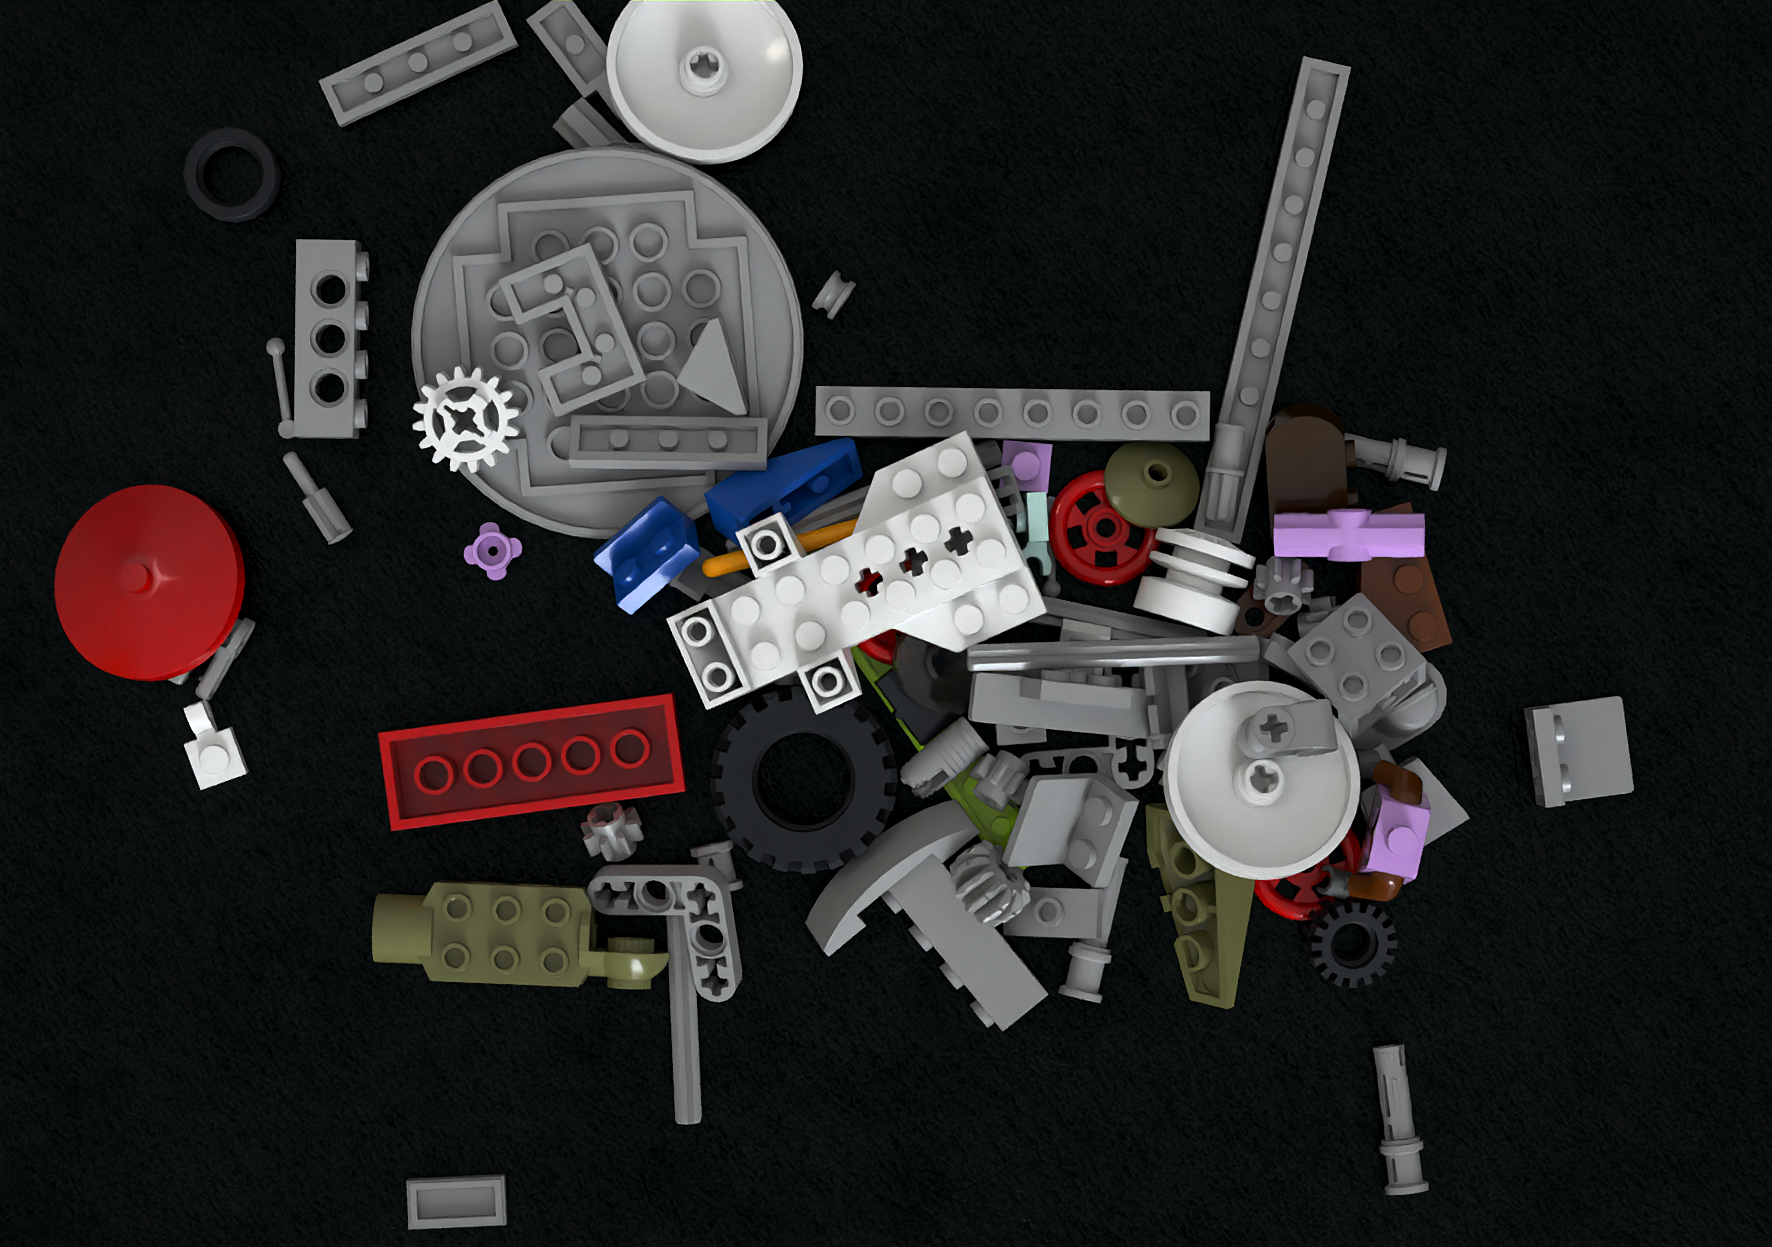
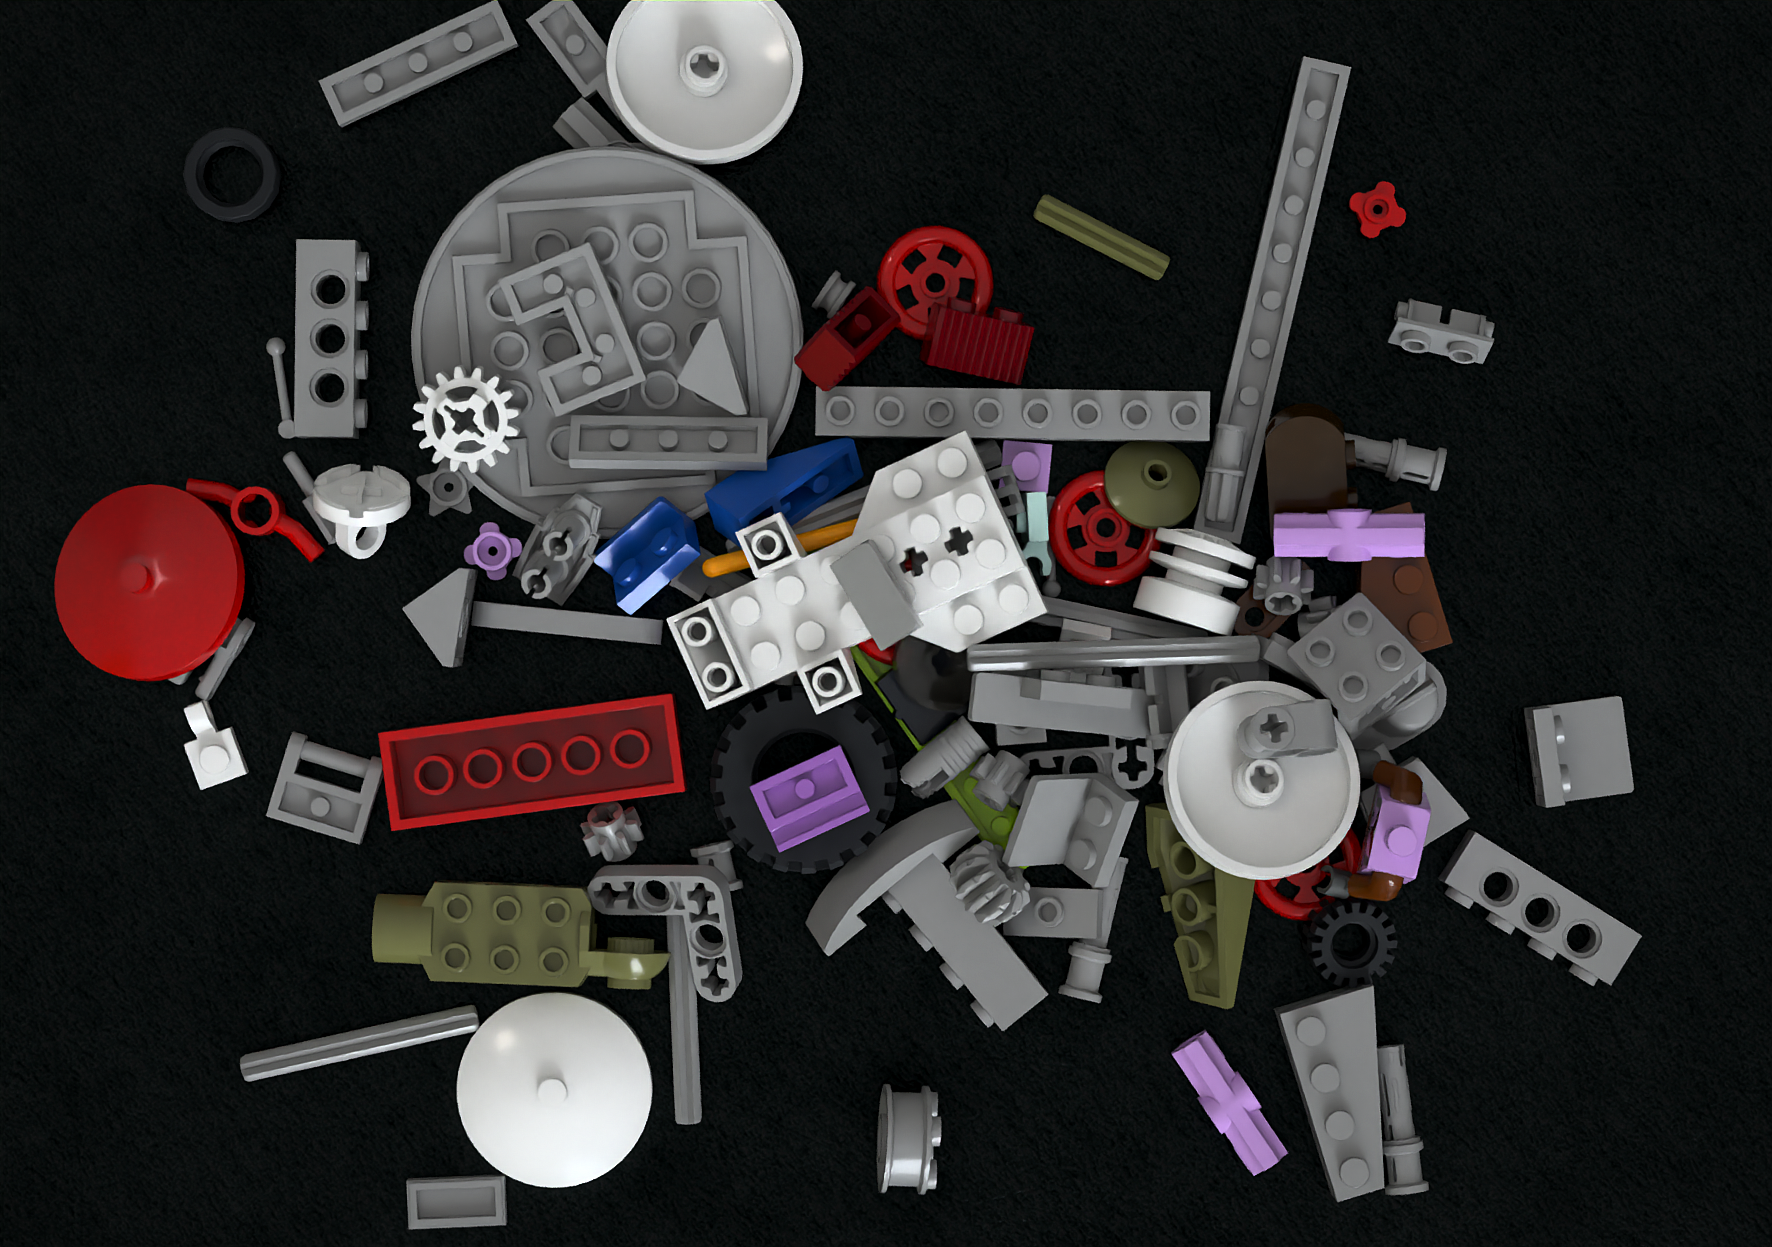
(278, 521): none -> red piece
(321, 804): none -> light grey plate
(359, 1043): none -> light grey axle
(361, 500): none -> white tile
(439, 497): none -> light grey plate
(444, 615): none -> light grey slope
(554, 1089): none -> white dish
(560, 549): none -> light grey connector
(567, 622): none -> light grey beam
(809, 798): none -> medium lavender plate
(847, 339): none -> dark red brick
(876, 594): none -> light grey slope
(907, 1139): none -> light grey wheel
(929, 242): none -> red plate
(977, 341): none -> dark red brick
(1101, 237): none -> olive axle
(1229, 1102): none -> lavender piece
(1336, 1071): none -> light grey wedge
(1363, 206): none -> red plate
(1463, 339): none -> light grey hinge
(1608, 941): none -> light grey brick

